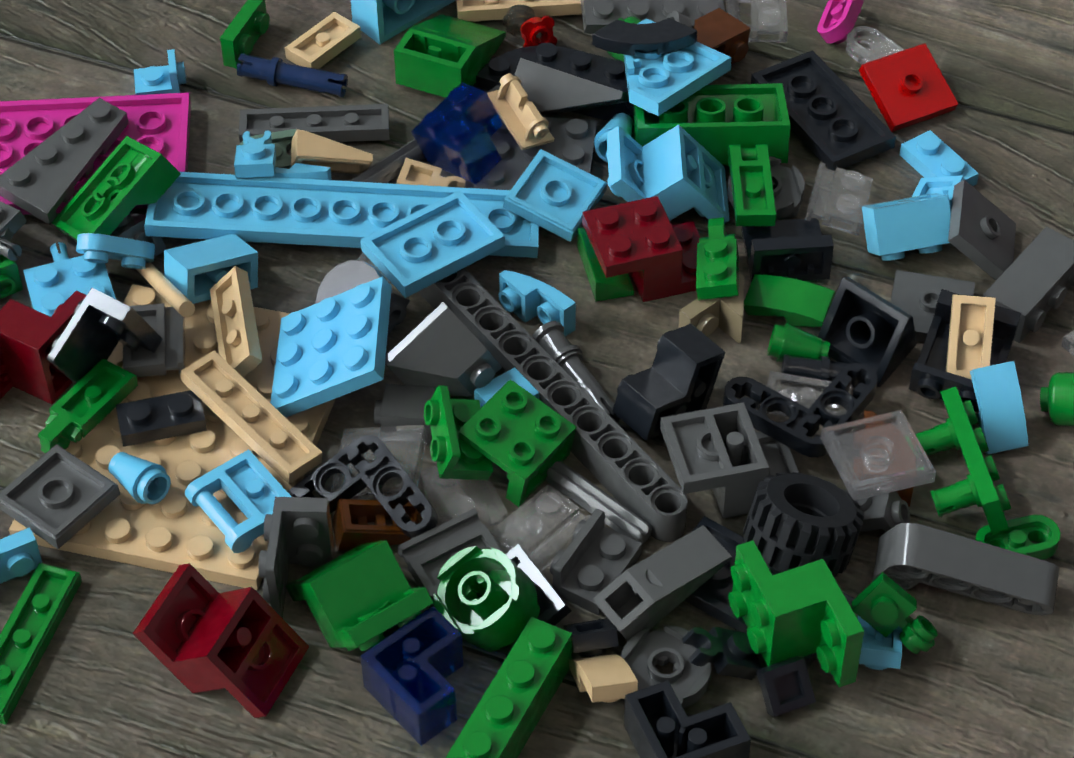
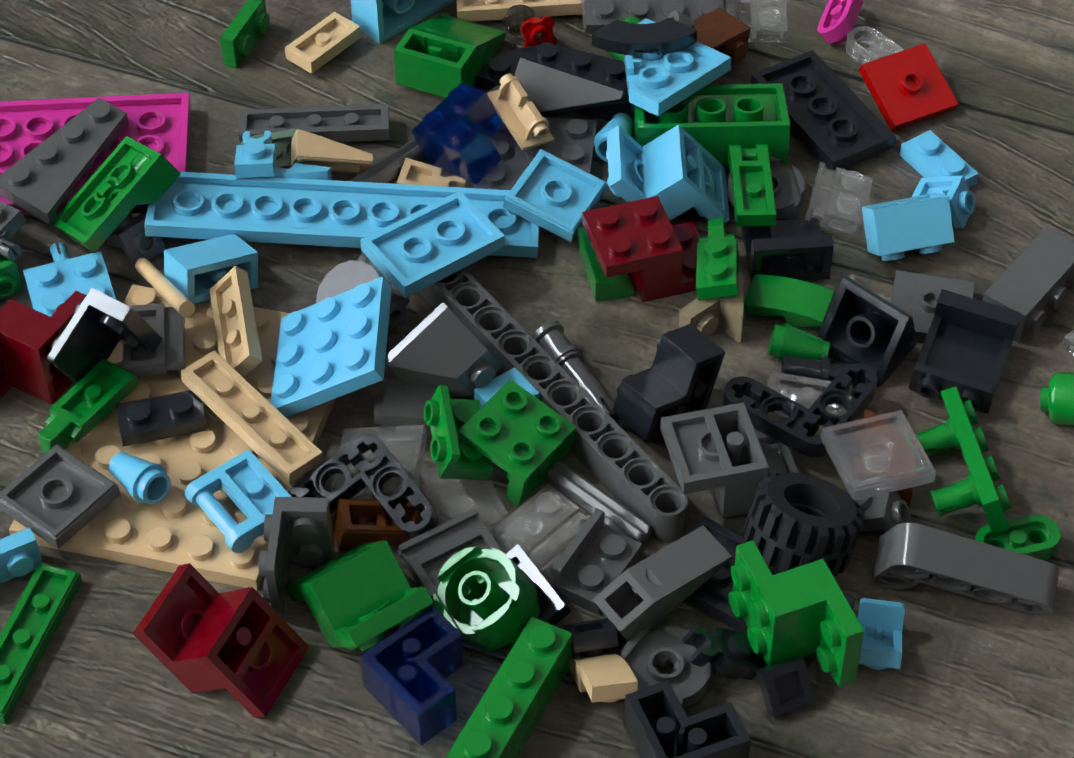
(101, 247): medium azure plate -> none
(160, 78): medium azure bracket -> none
(278, 72): dark blue pin -> none
(532, 297): medium azure slope -> none
(888, 606): green plate -> none
(970, 334): tan plate -> none
(981, 230): dark grey plate -> none
(1000, 407): medium azure slope -> none

